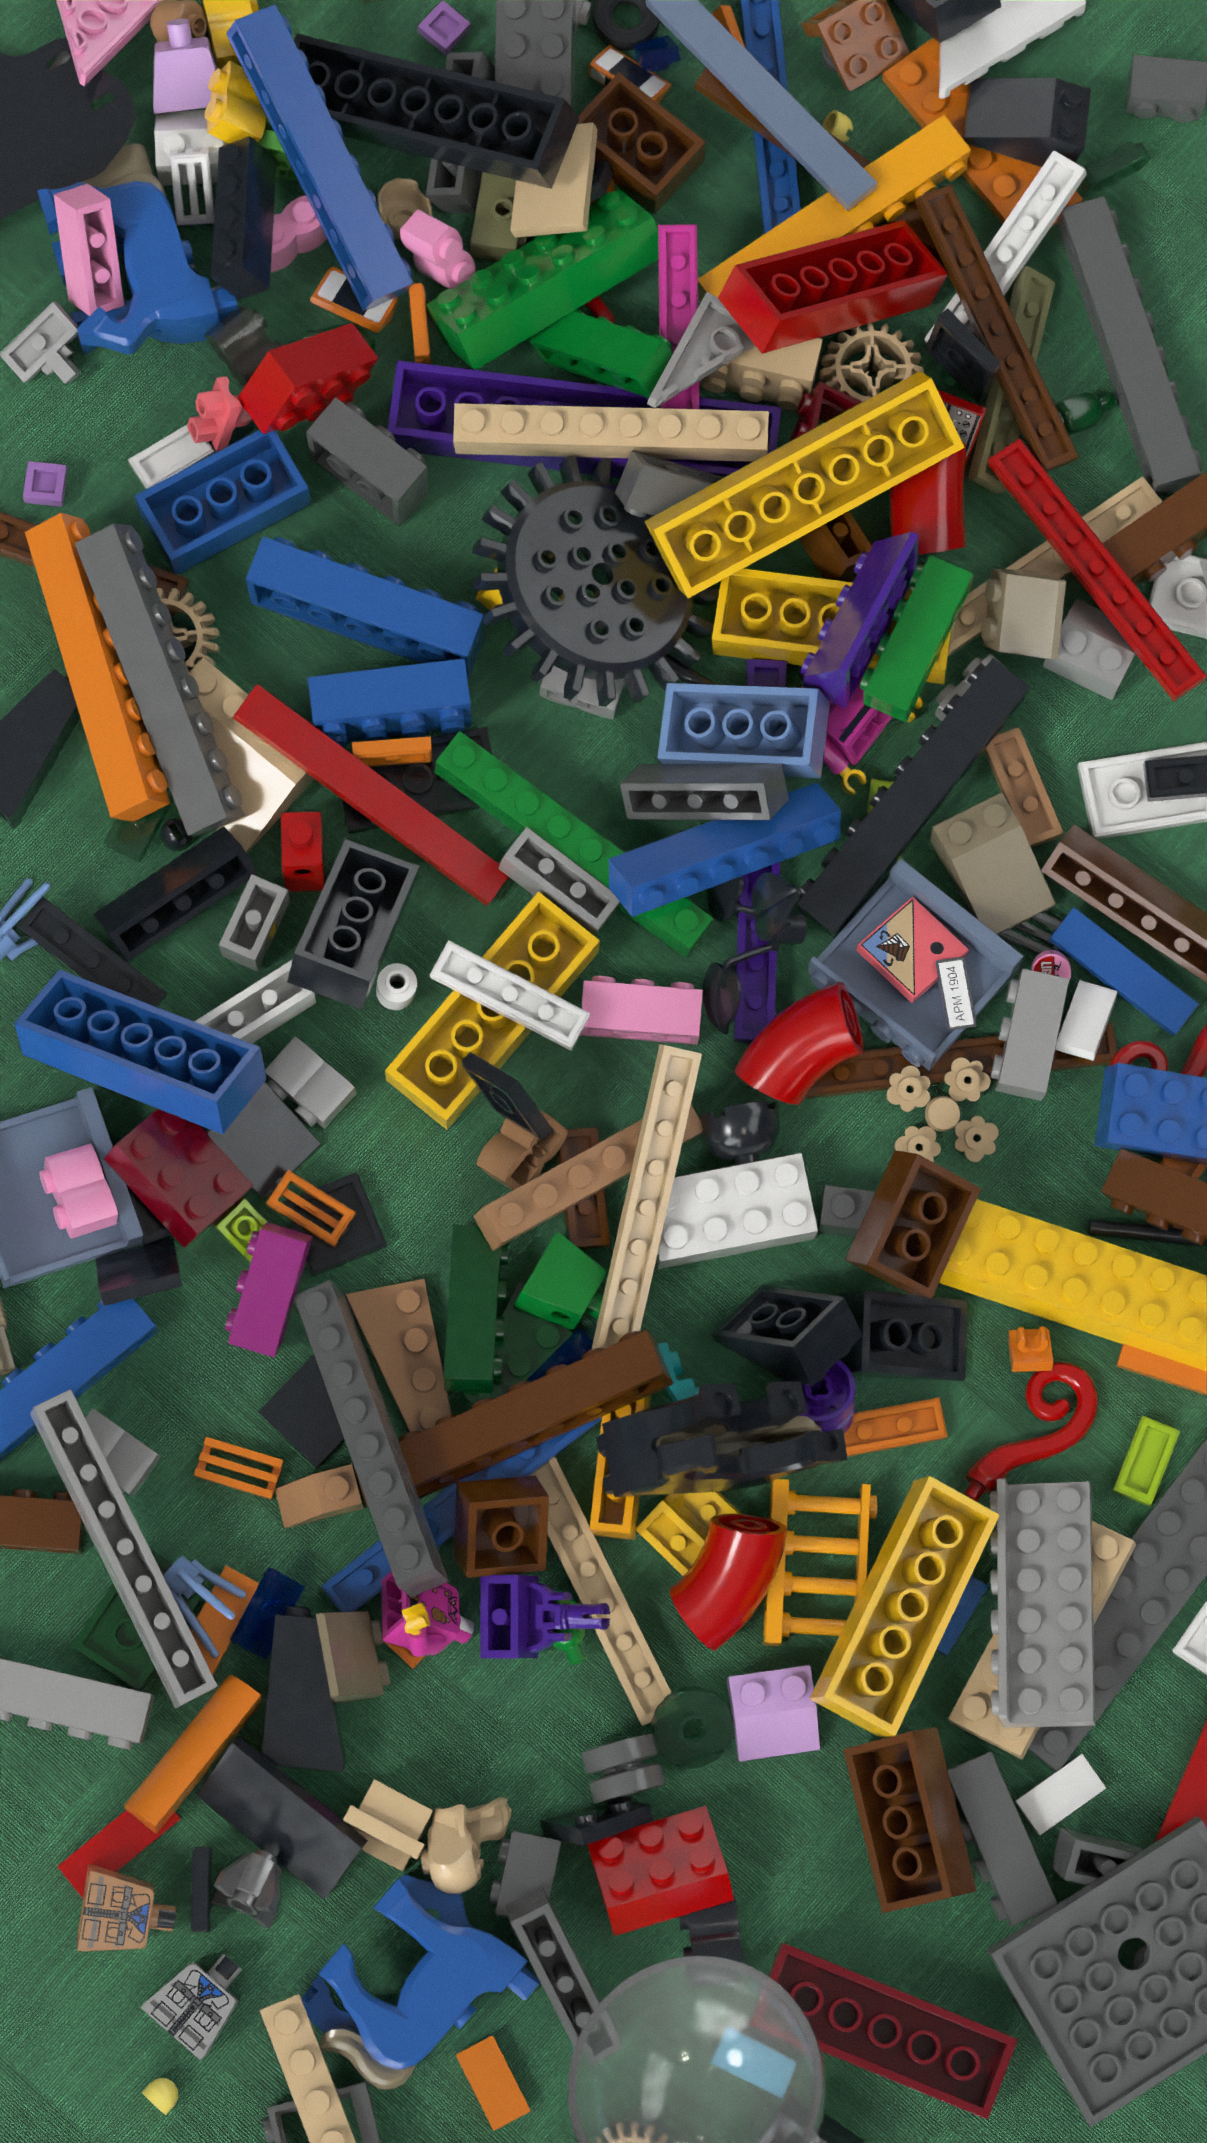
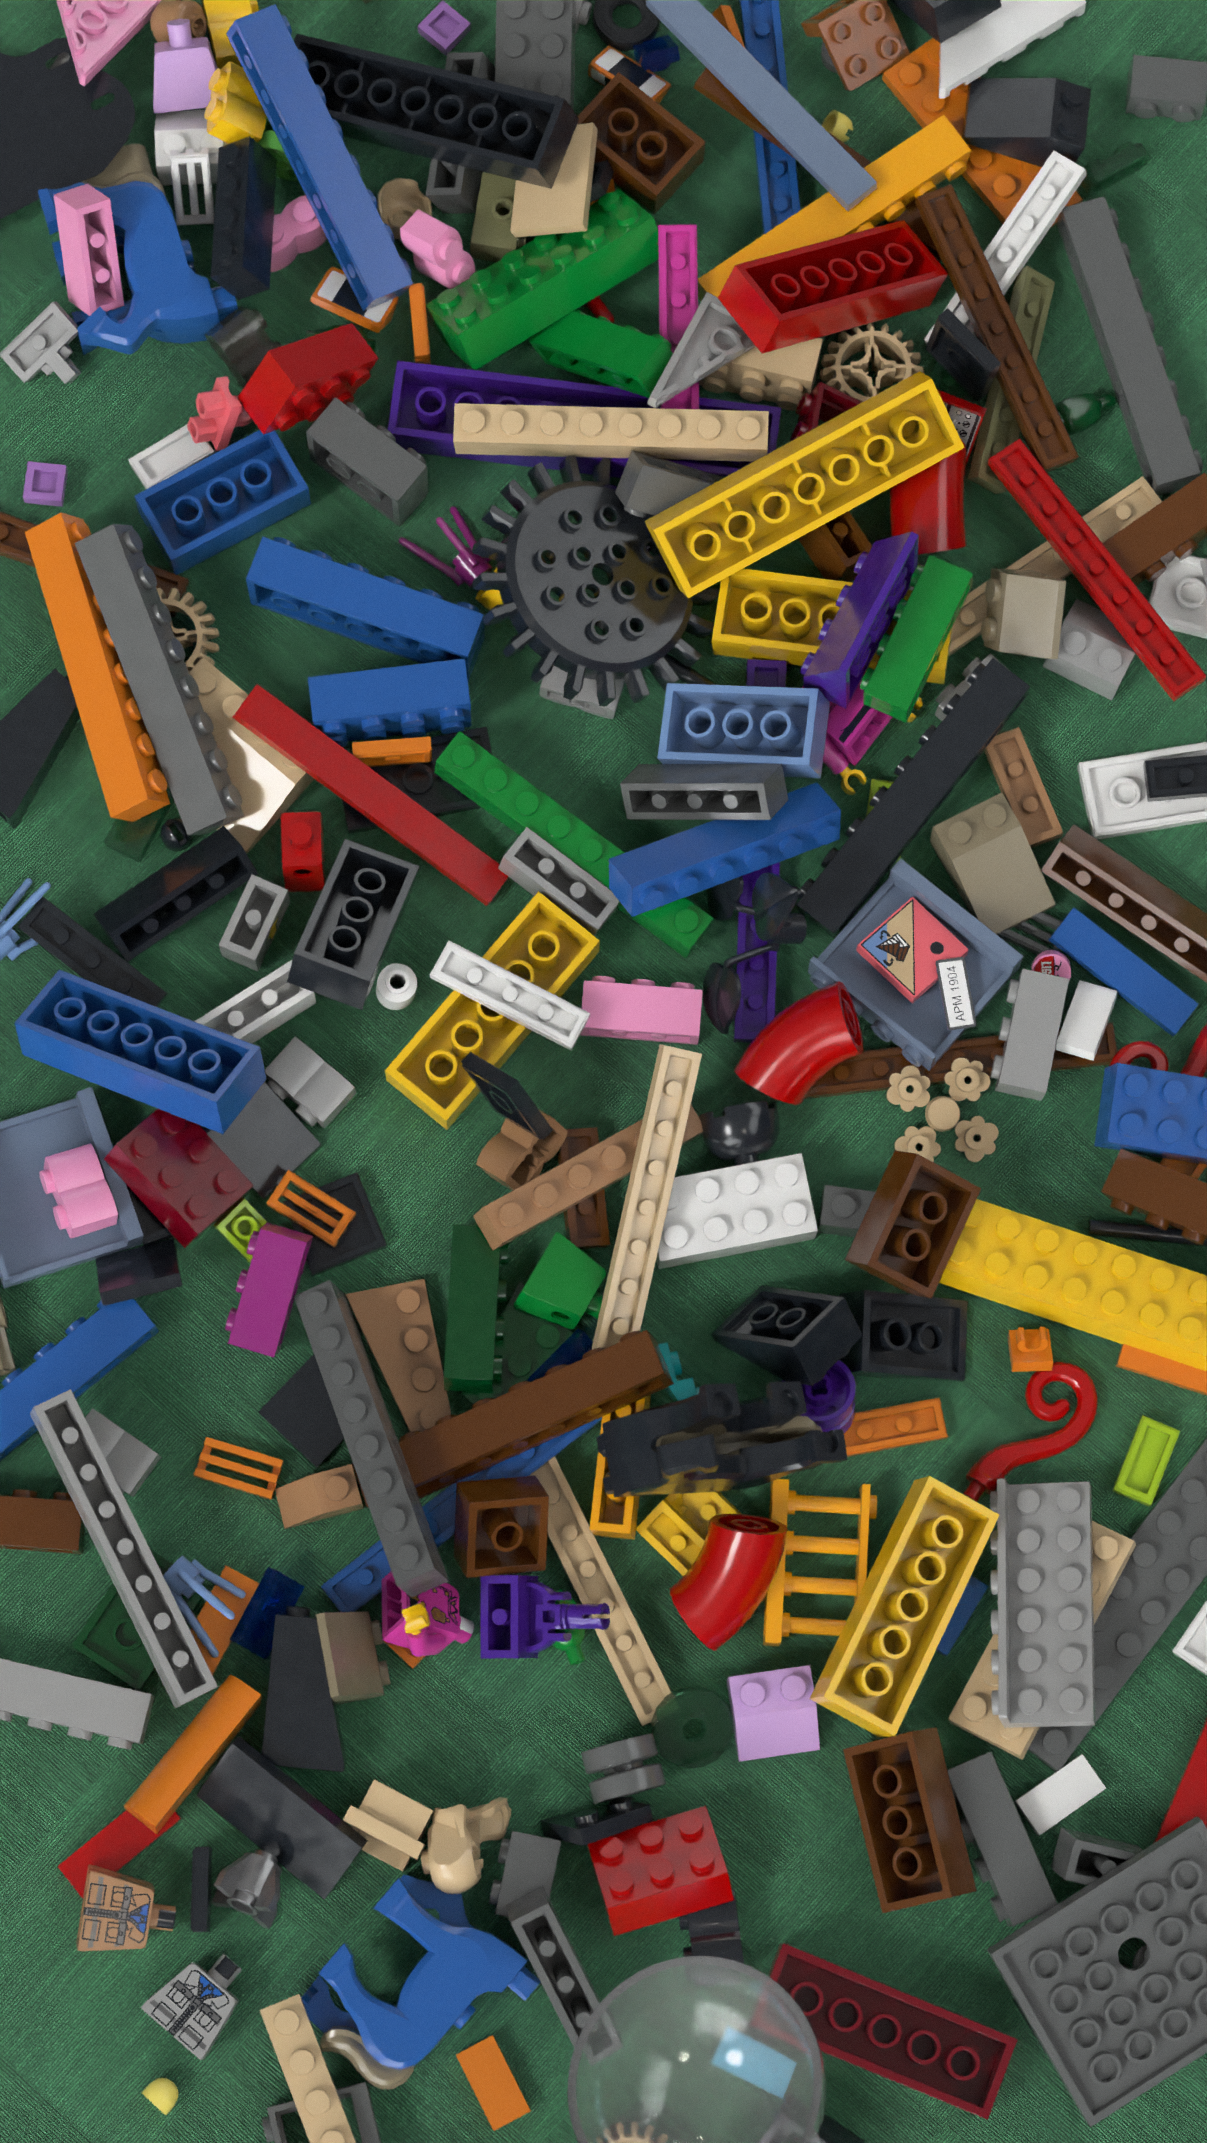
(467, 564): none -> magenta plant

